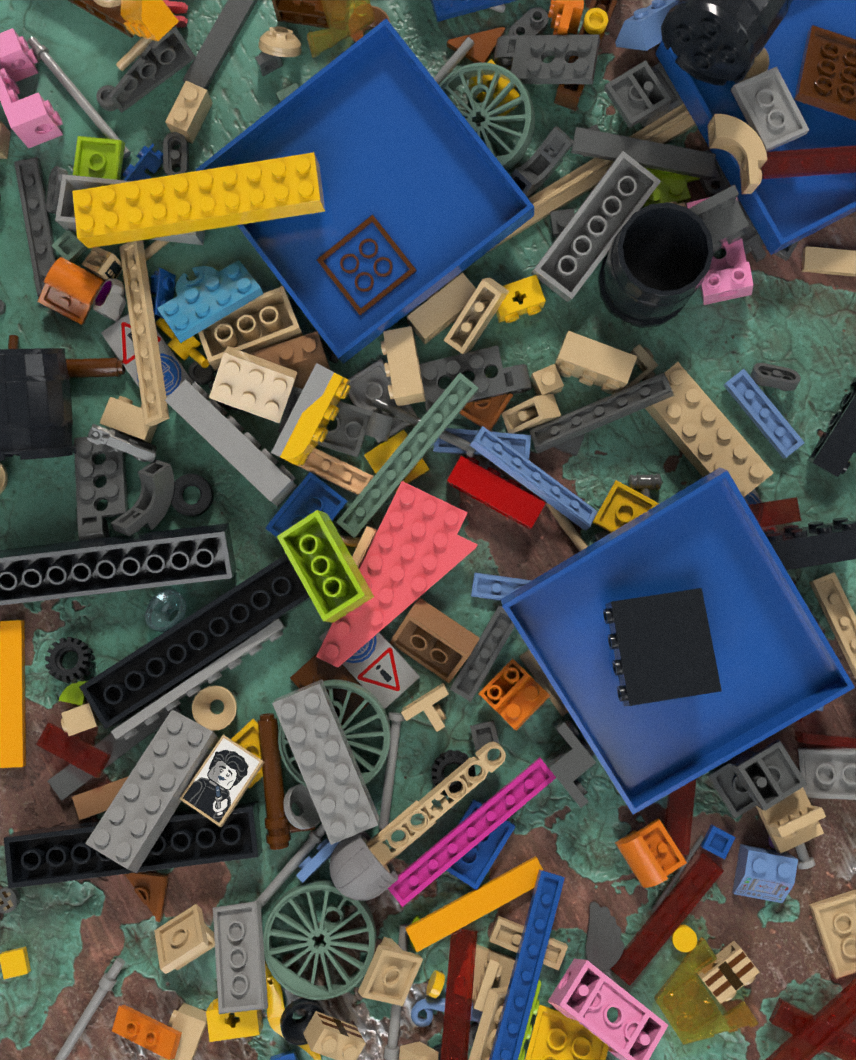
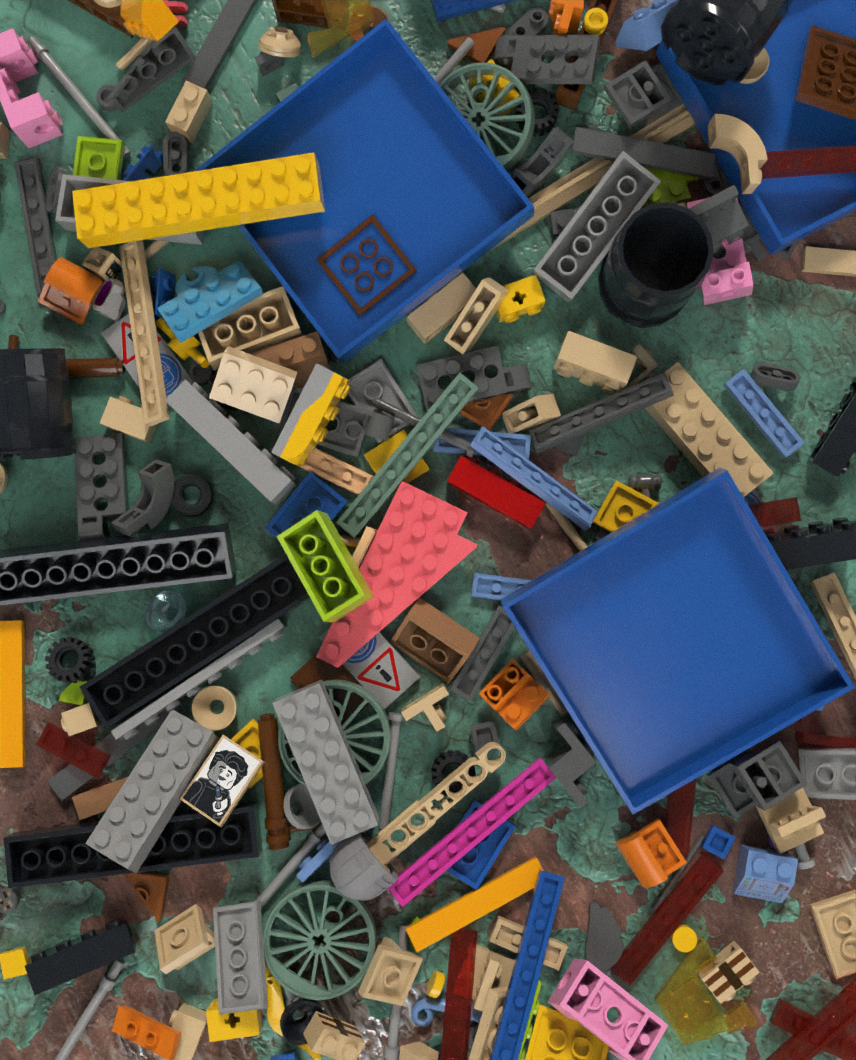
(69, 246): sand green plate -> none
(79, 956): none -> black wedge
(122, 443): hinge -> none
(403, 366): tan brick -> none
(547, 381): tan brick -> none
(550, 106): none -> black tyre
(662, 647): black panel -> none
(770, 109): light grey plate -> none

